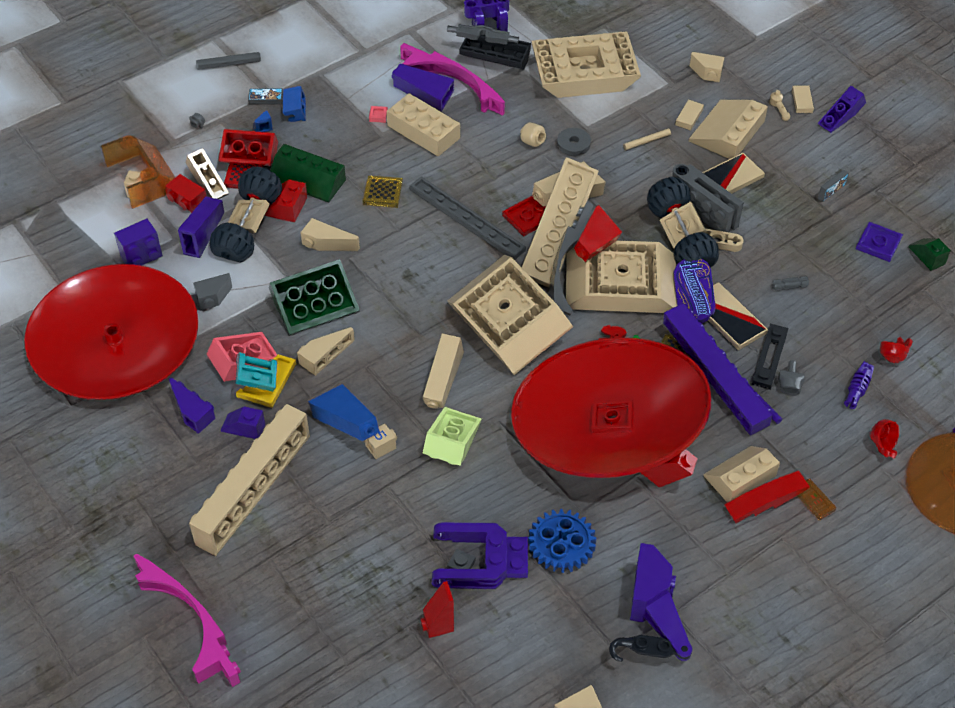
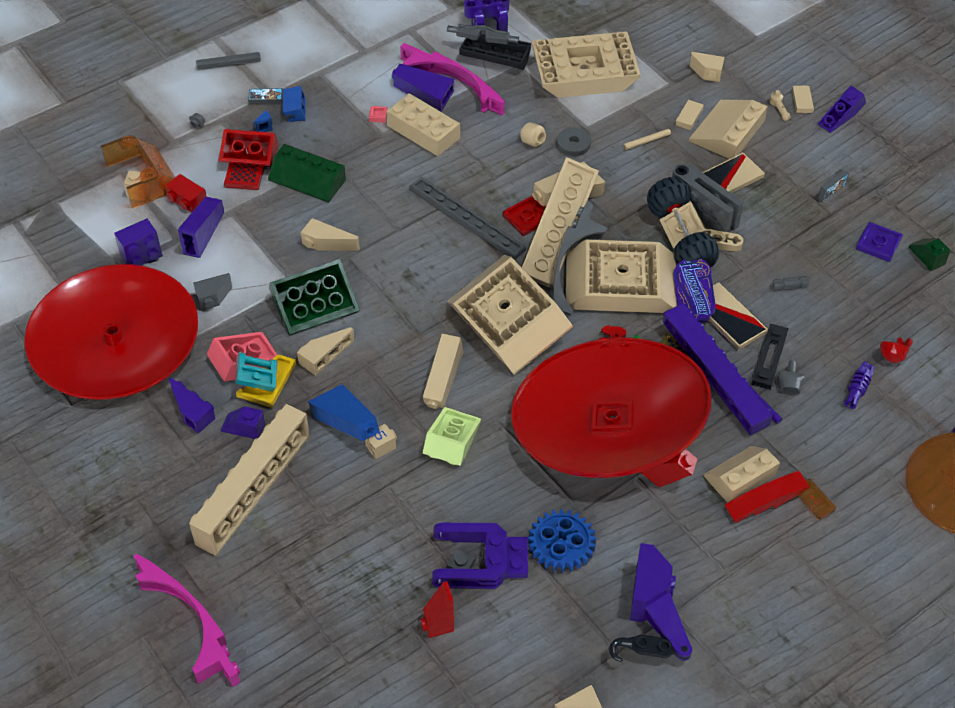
(205, 174): tan slope -> none
(234, 239): black plate -> none
(289, 202): red slope -> none
(383, 191): clear yellow tile -> none
(596, 235): red slope -> none
(885, 436): red piece -> none

